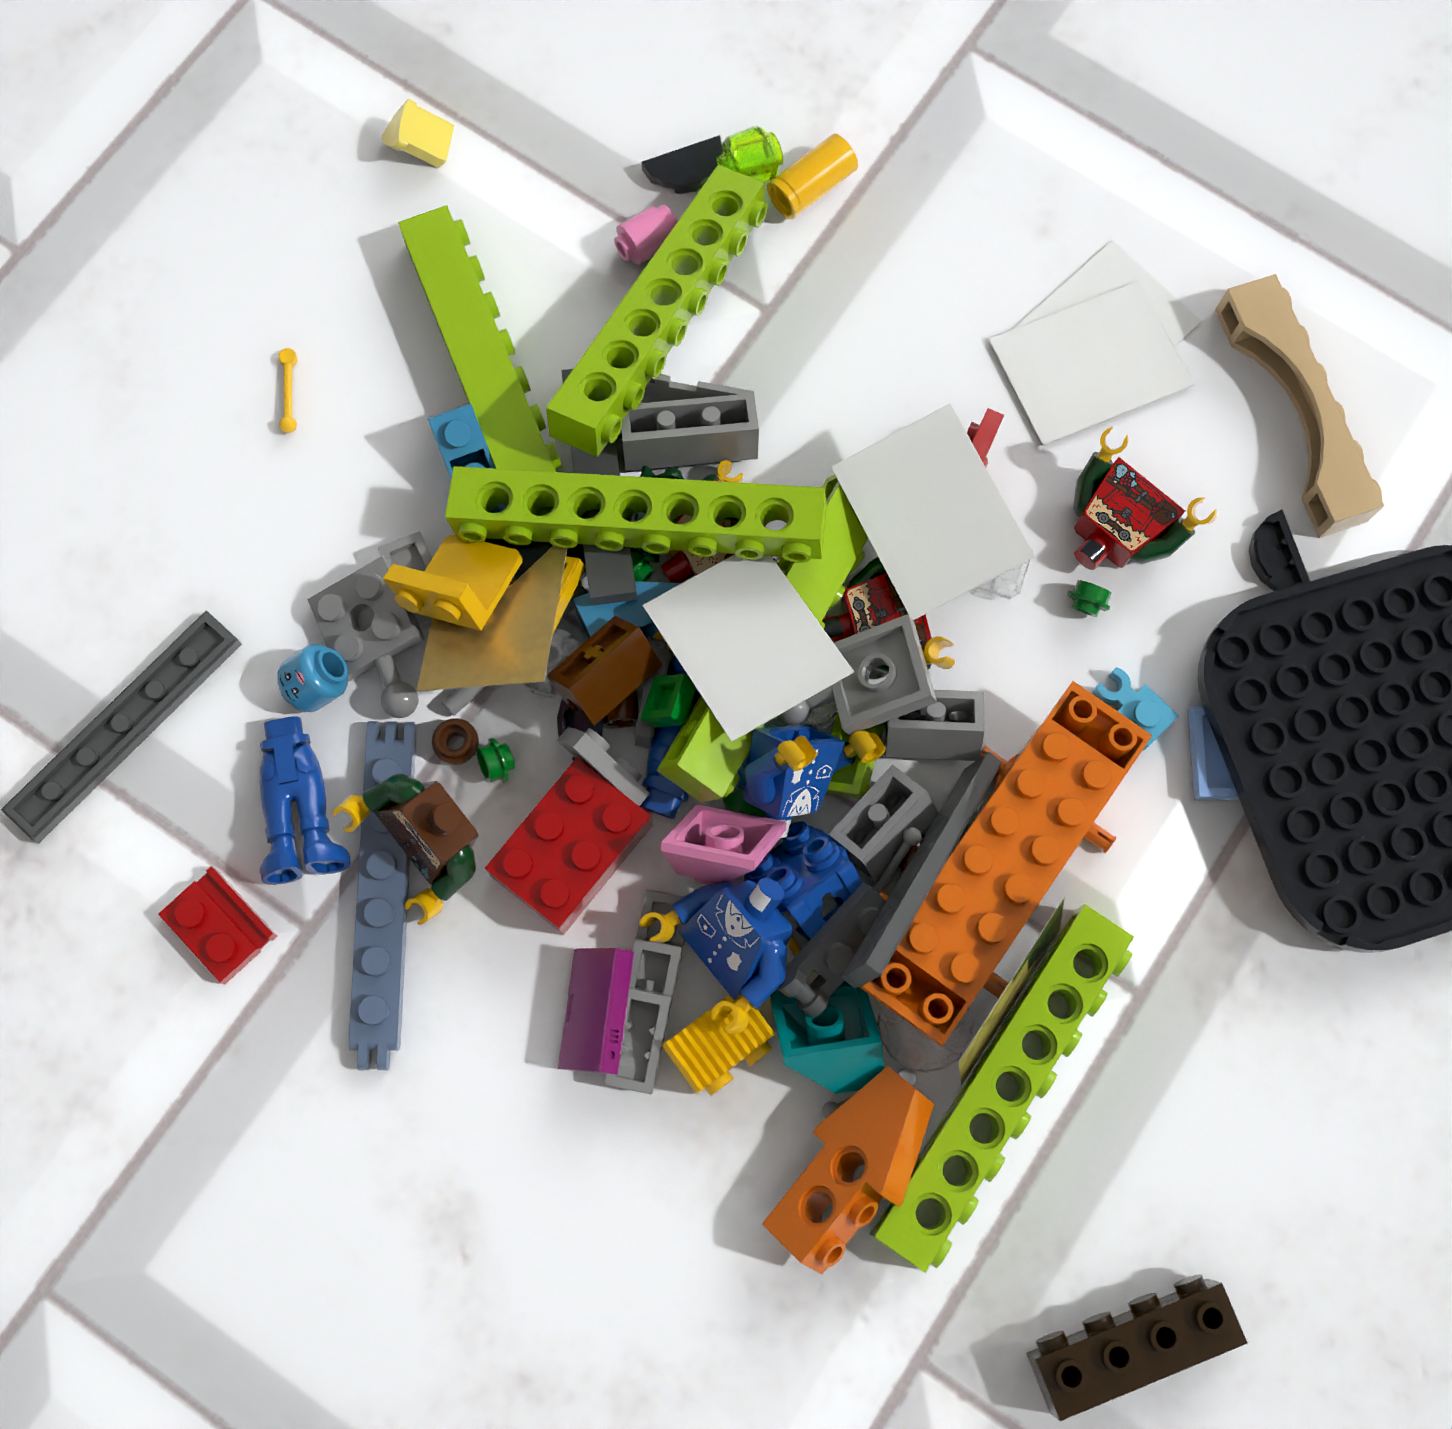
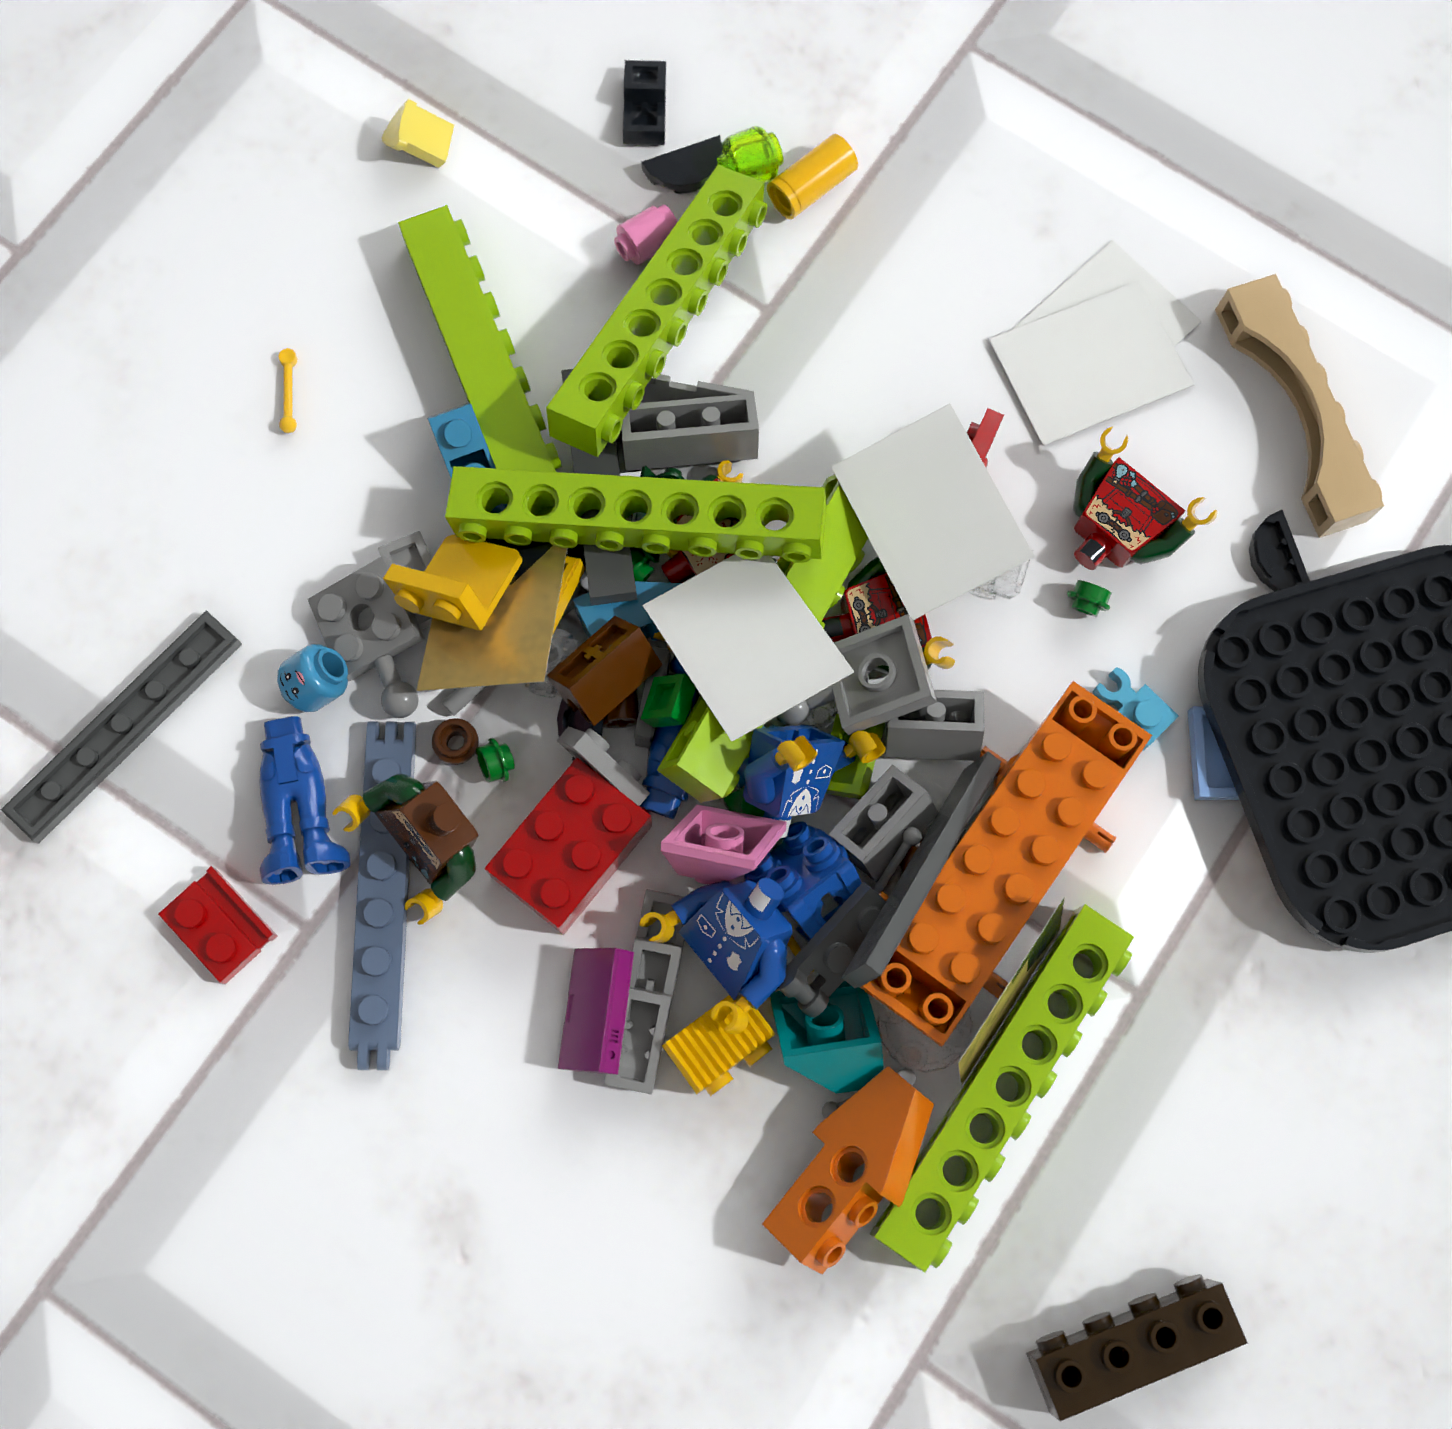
(644, 102): none -> black slope

